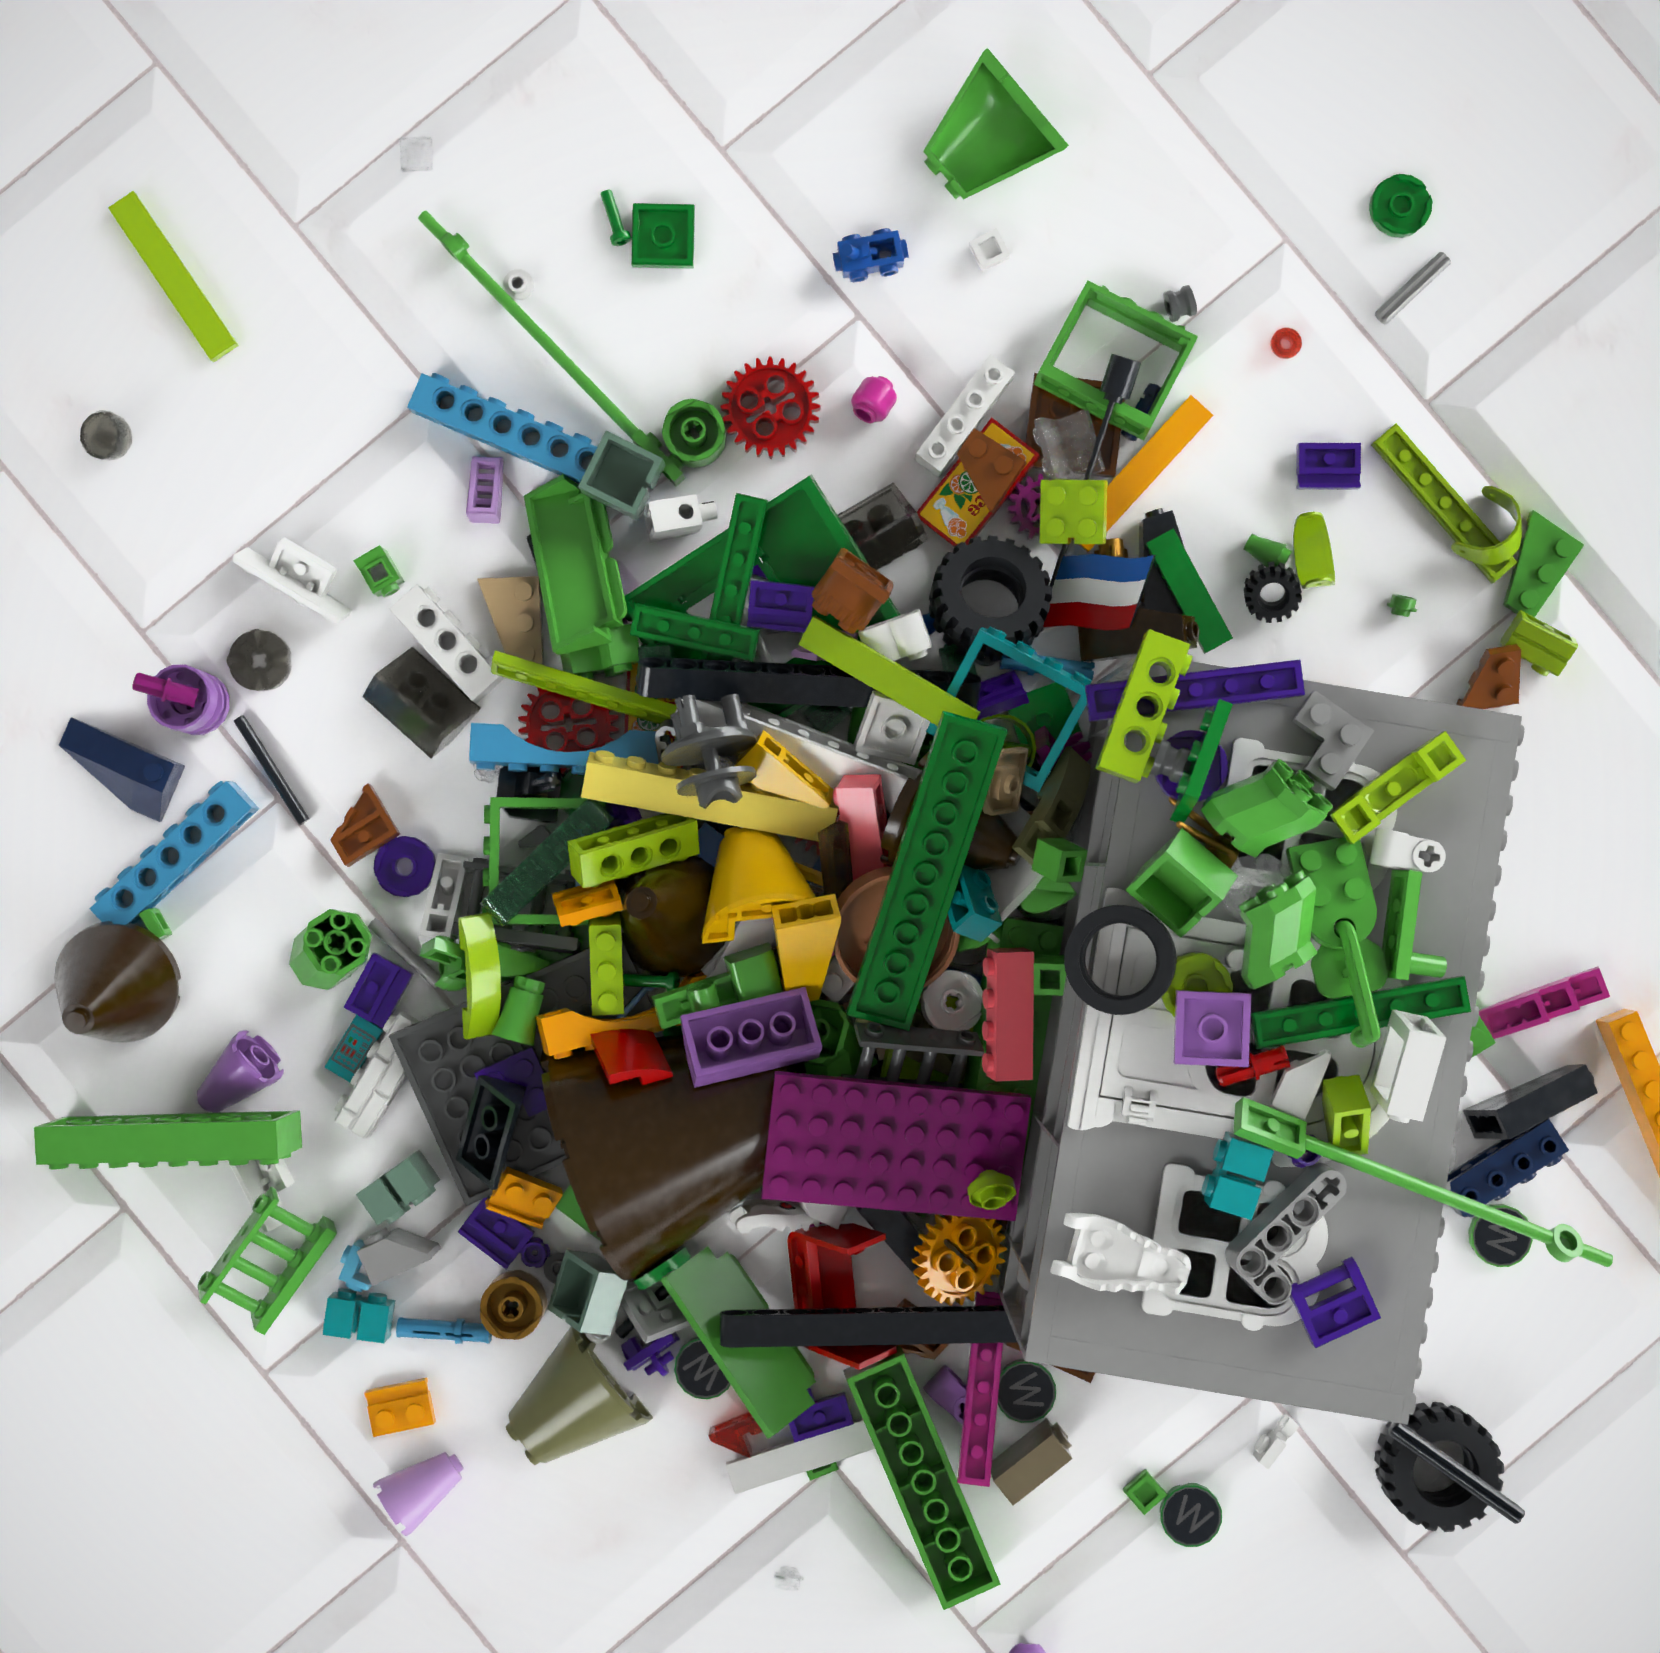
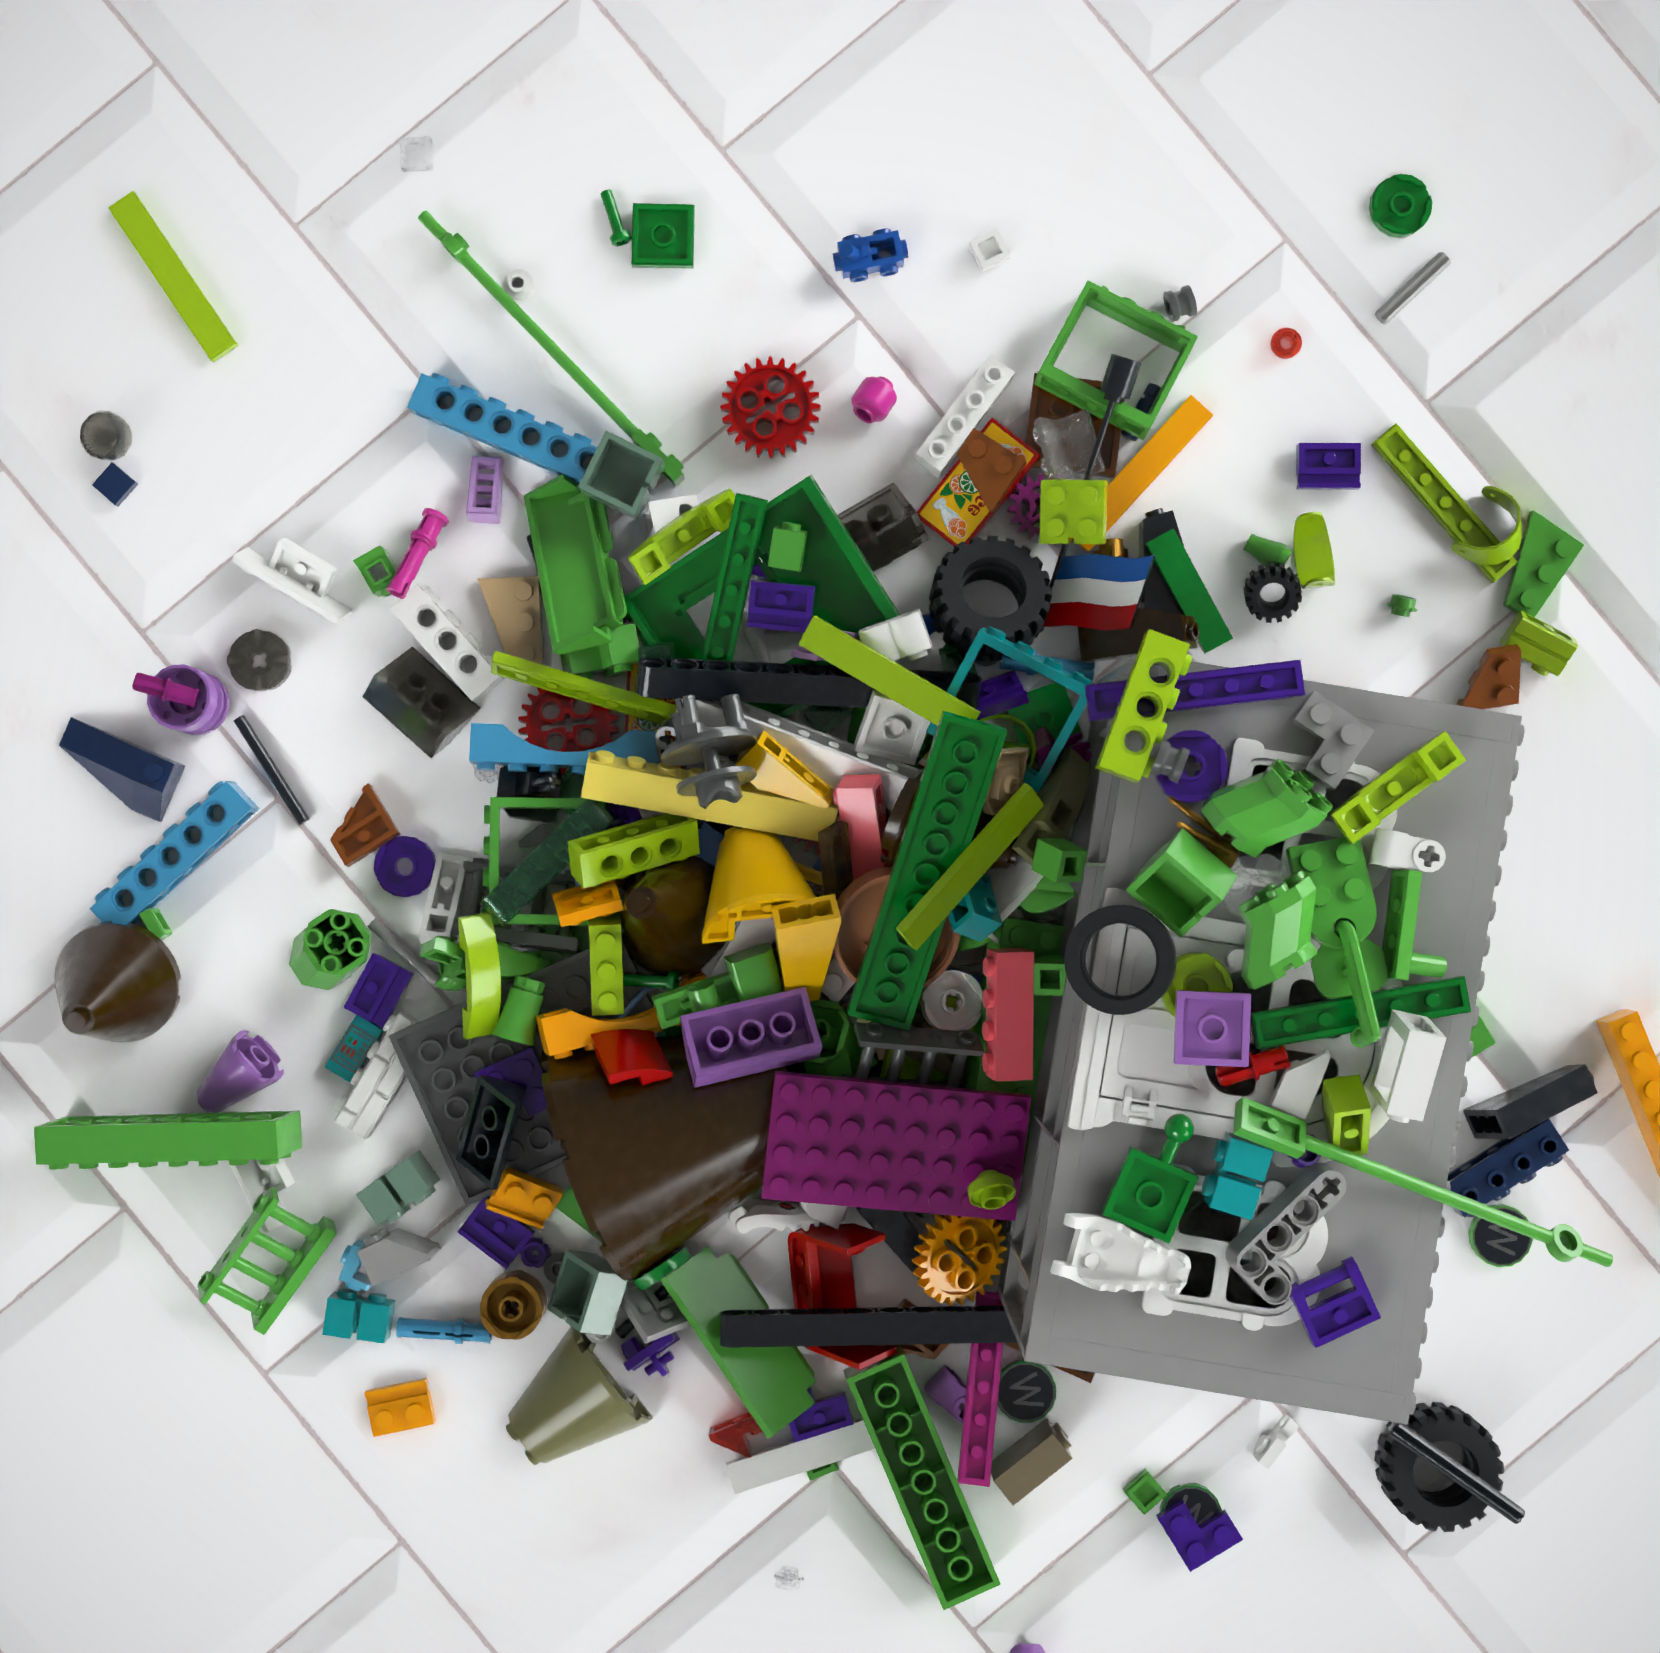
(115, 484): none -> dark blue tile
(418, 1489): lavender cone -> none
(422, 542): none -> dark pink pin
(682, 535): none -> lime slope
(695, 632): green tile -> none
(698, 1371): black tile -> none
(702, 417): bright green brick -> none
(787, 547): none -> bright green brick
(851, 591): dark orange piece -> none
(970, 866): none -> lime tile
(989, 132): bright green cone -> none
(1152, 1190): none -> green plate
(1198, 1542): none -> dark purple plate
(1201, 756): green wing -> none
(1544, 1003): dark pink slope -> none

